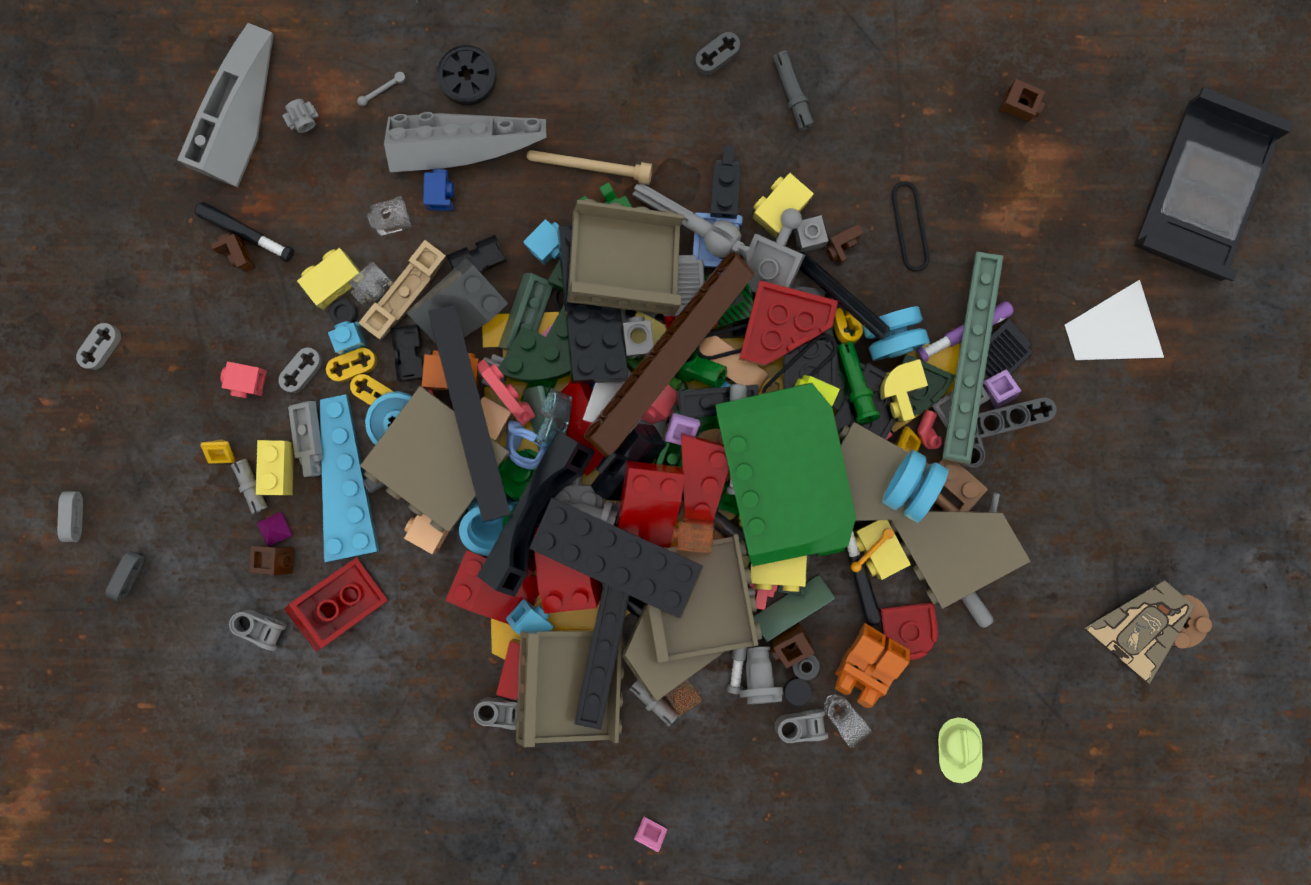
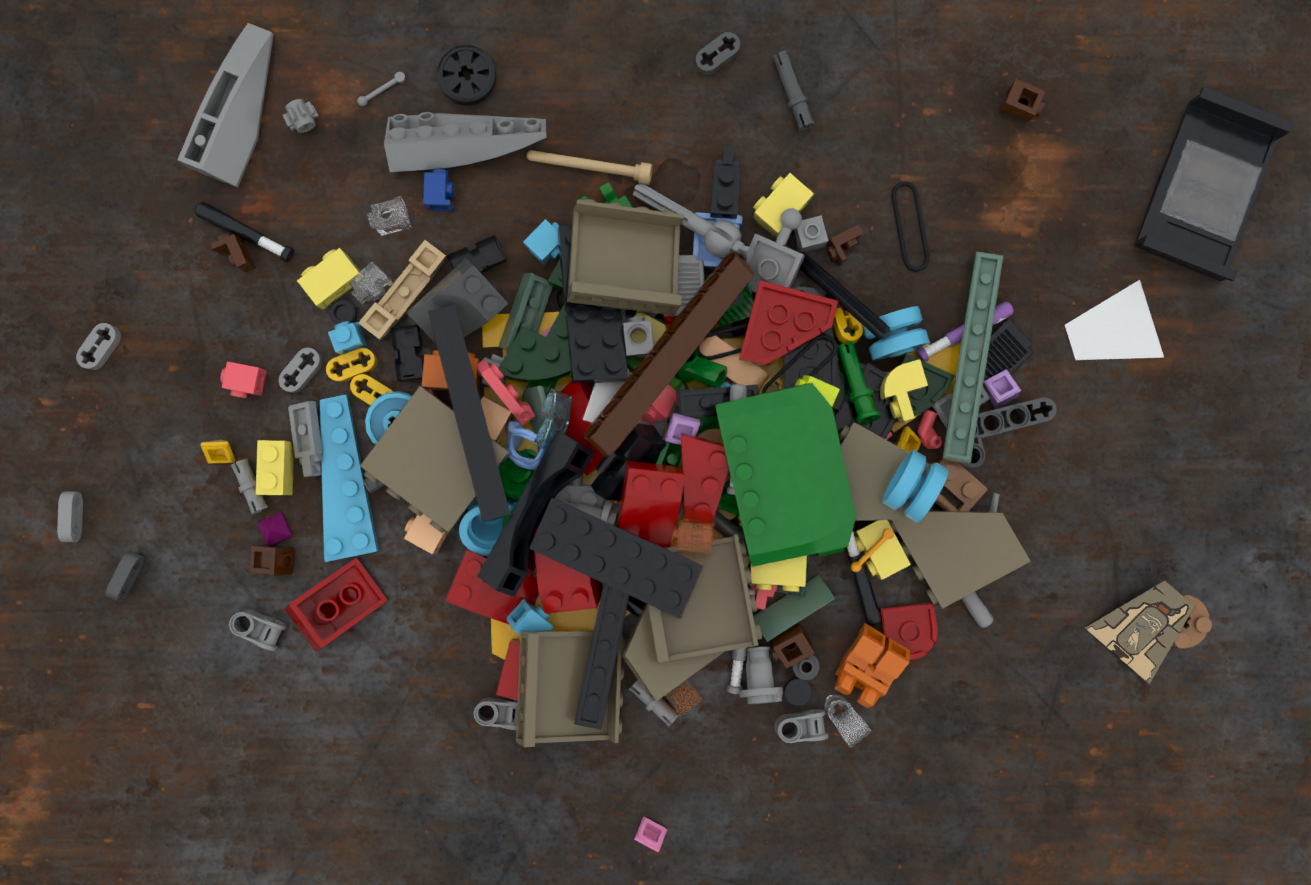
(960, 750): yellowish green piece -> none

